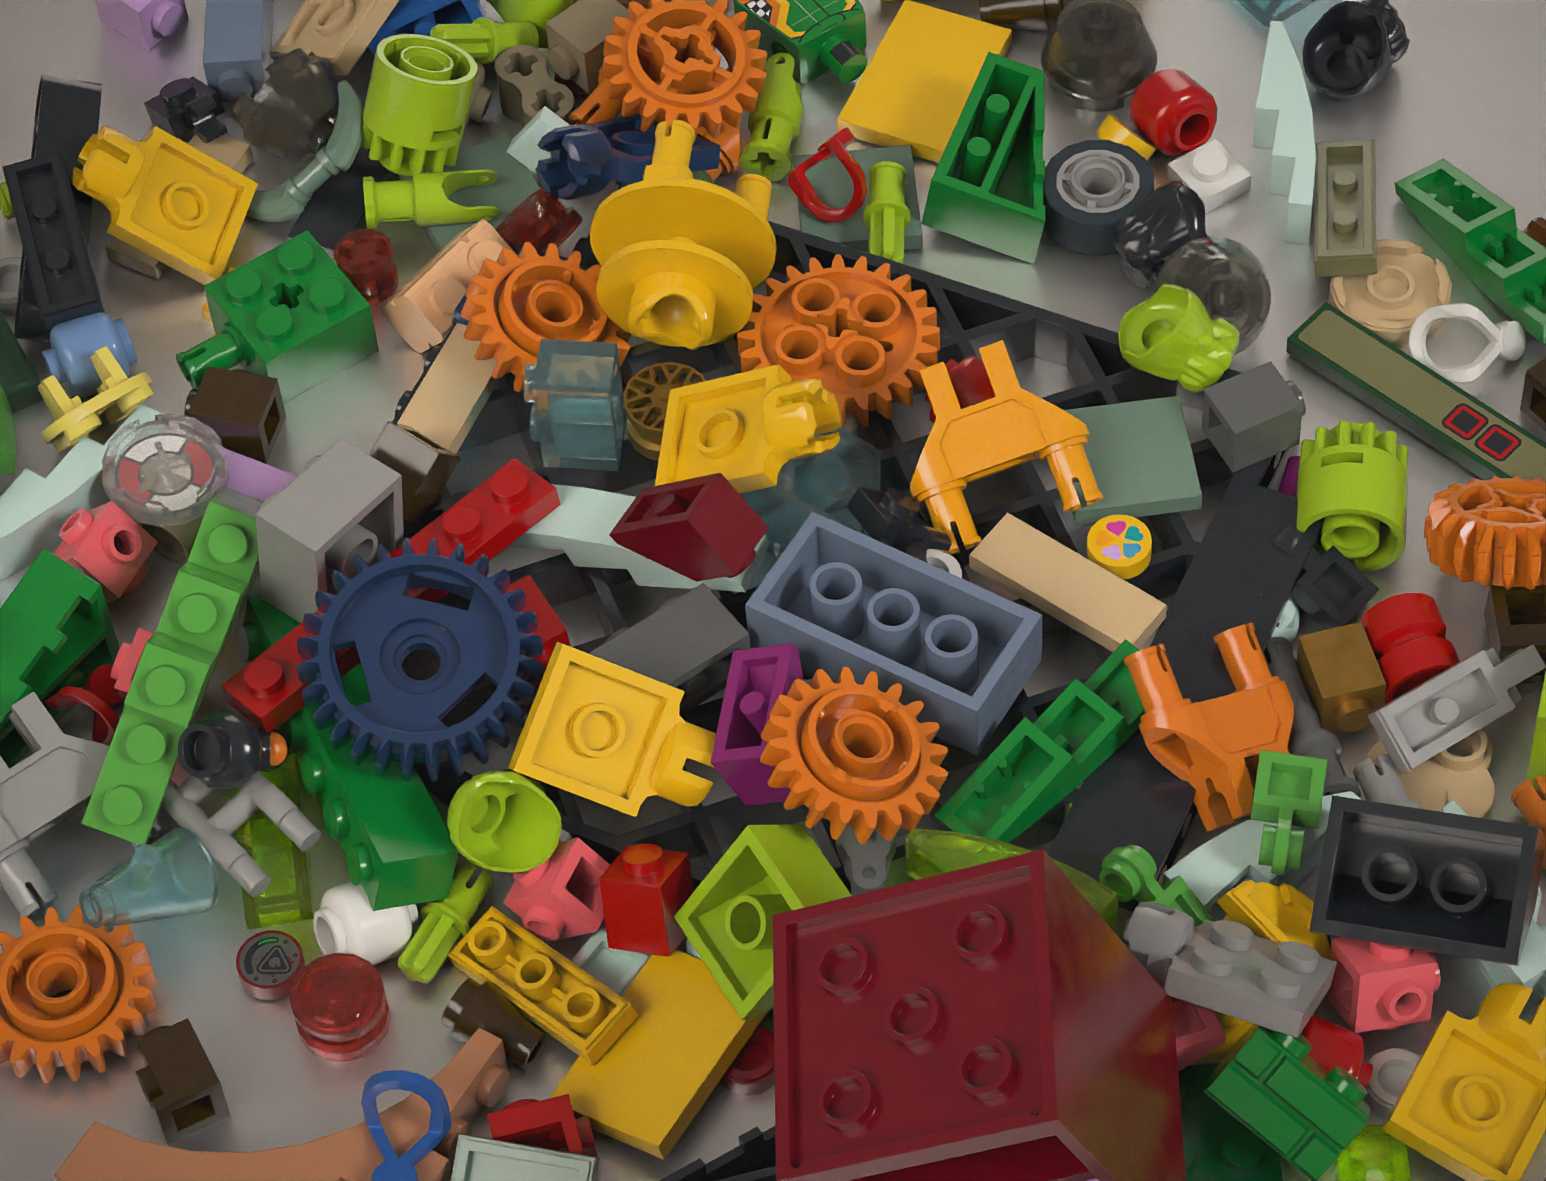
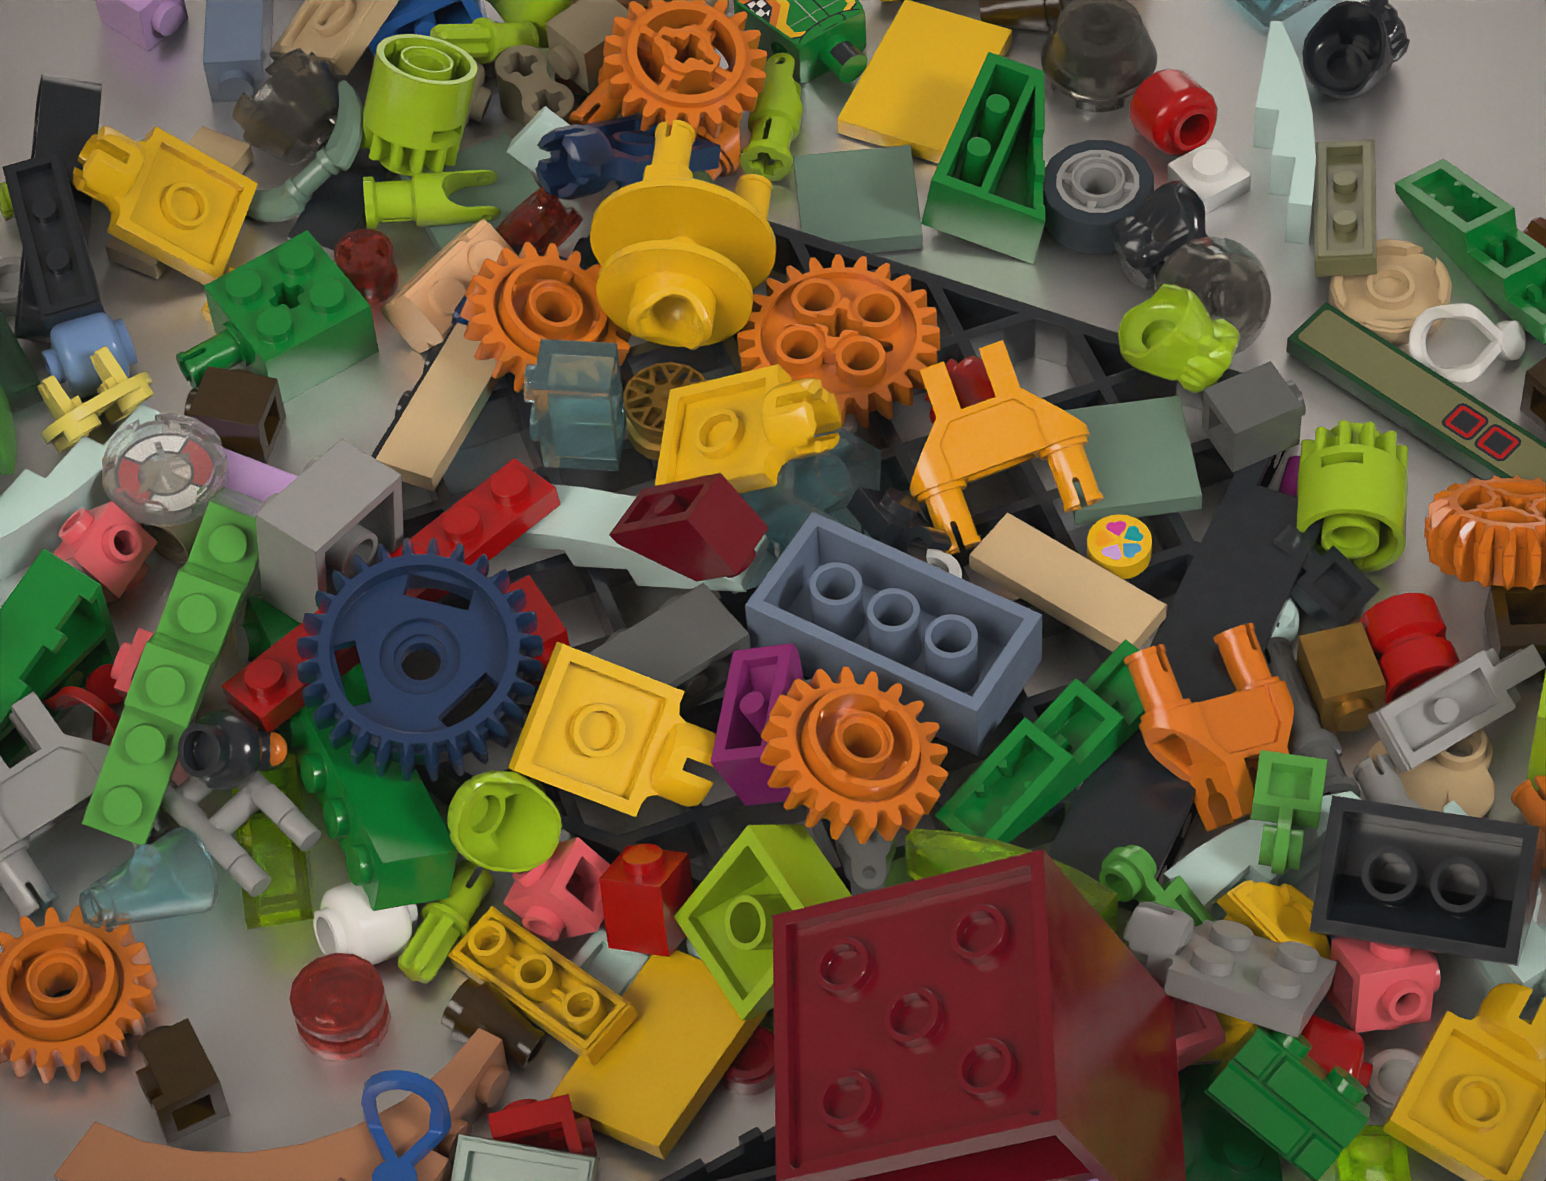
(187, 107): black plate -> none
(269, 964): tile -> none
(422, 464): dark brown brick -> none
(806, 194): red piece -> none
(886, 213): lime axle -> none
(1118, 131): yellow tile -> none

